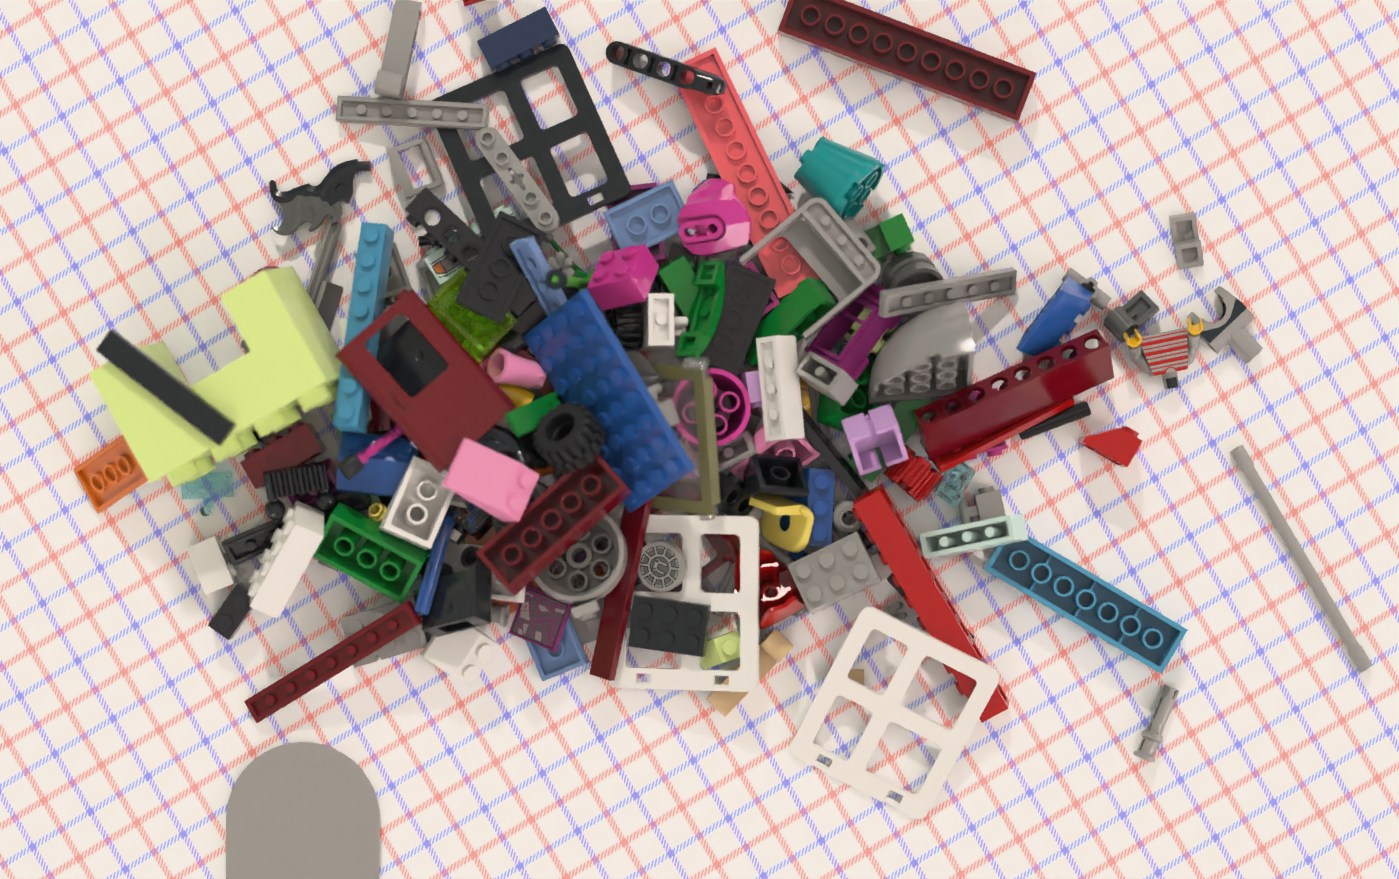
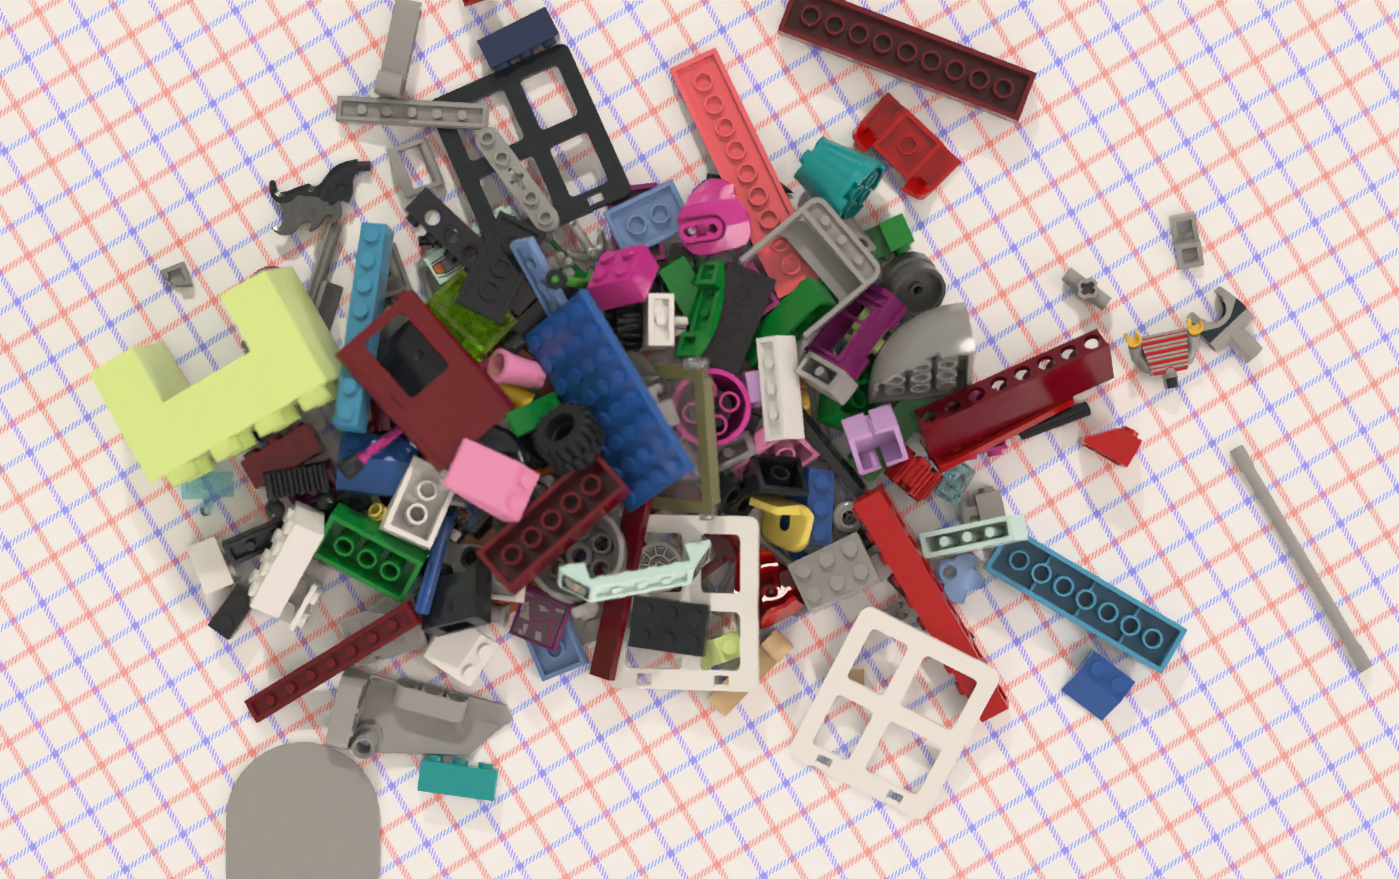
(110, 474): orange tile -> none
(165, 387): black tile -> none
(178, 275): none -> light grey tile
(305, 594): none -> white bracket
(409, 717): none -> light grey panel
(458, 778): none -> teal brick
(577, 581): none -> light aqua slope
(592, 253): none -> white piece
(703, 80): black piece -> none
(906, 146): none -> red piece
(947, 291): light grey tile -> none
(963, 576): none -> light blue plate
(1056, 318): blue slope -> none
(1097, 685): none -> blue slope
(1130, 316): dark grey plate -> none
(1152, 735): light grey pin -> none

